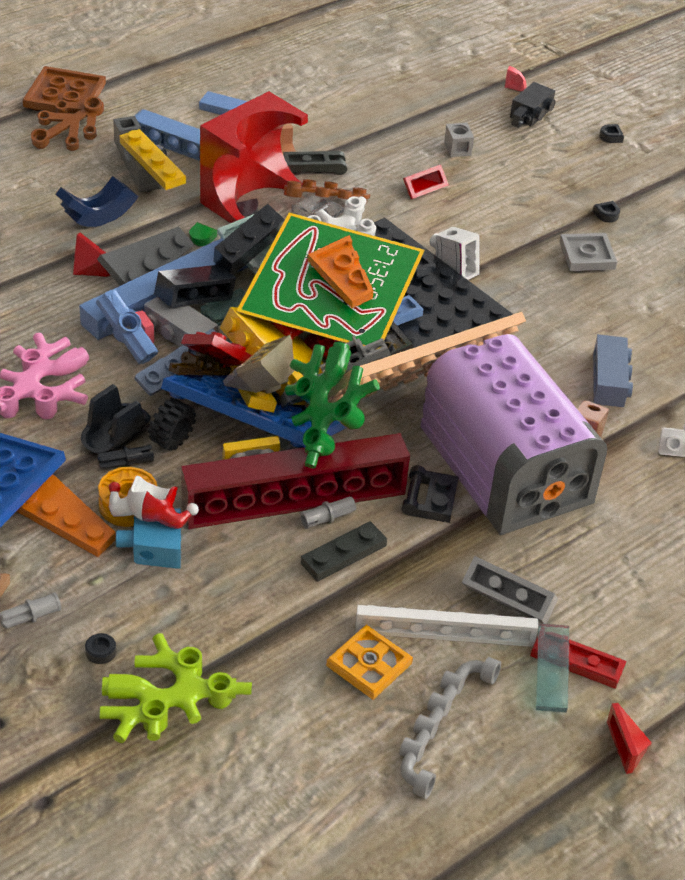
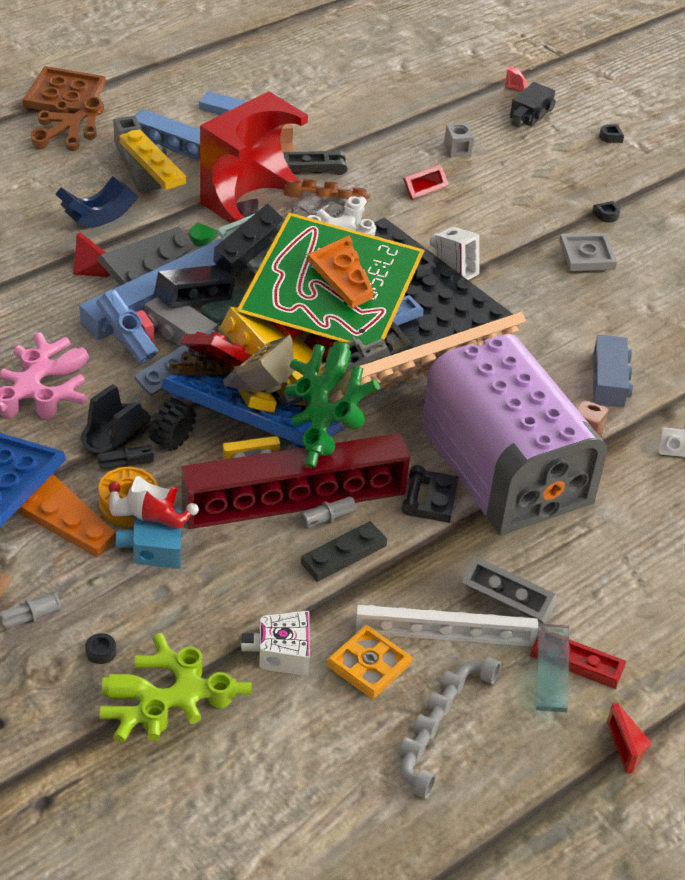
(281, 643): none -> white torso

